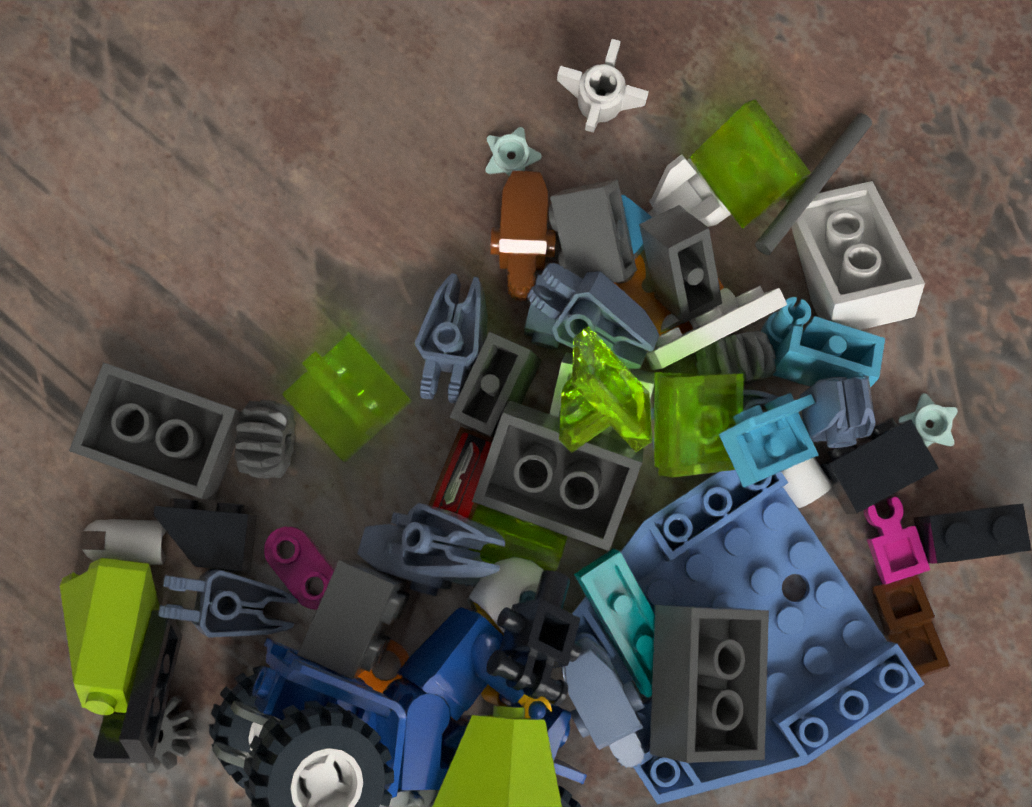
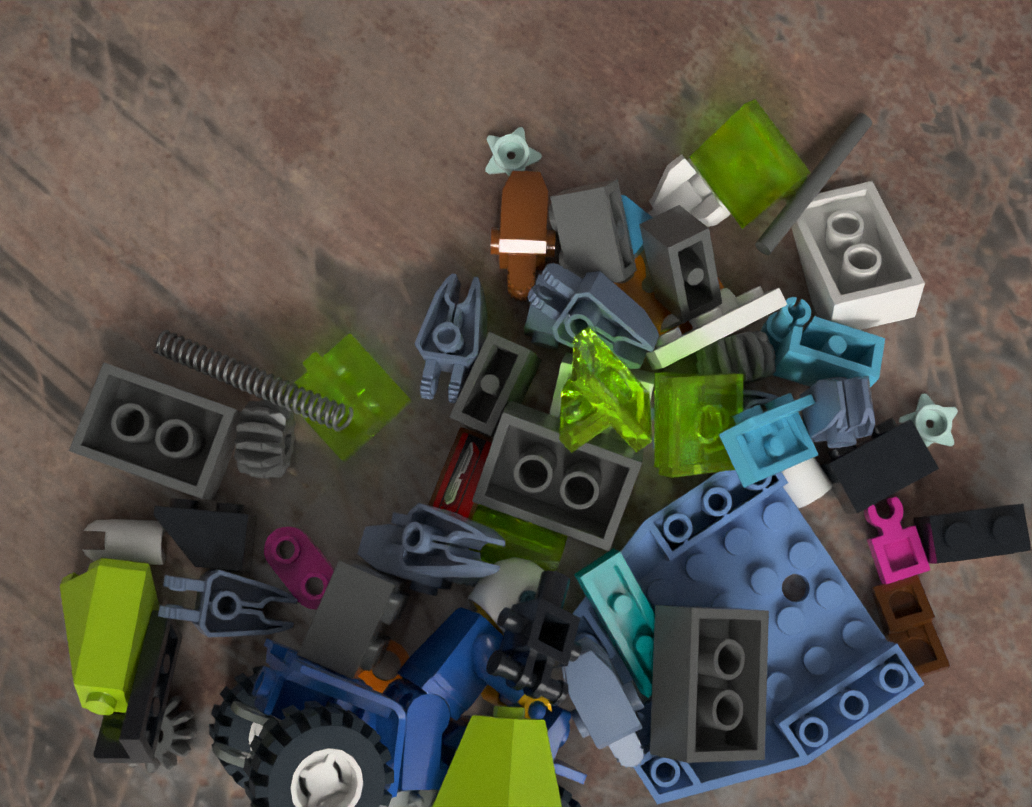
(333, 415): none -> dark grey piece
(604, 81): white brick -> none

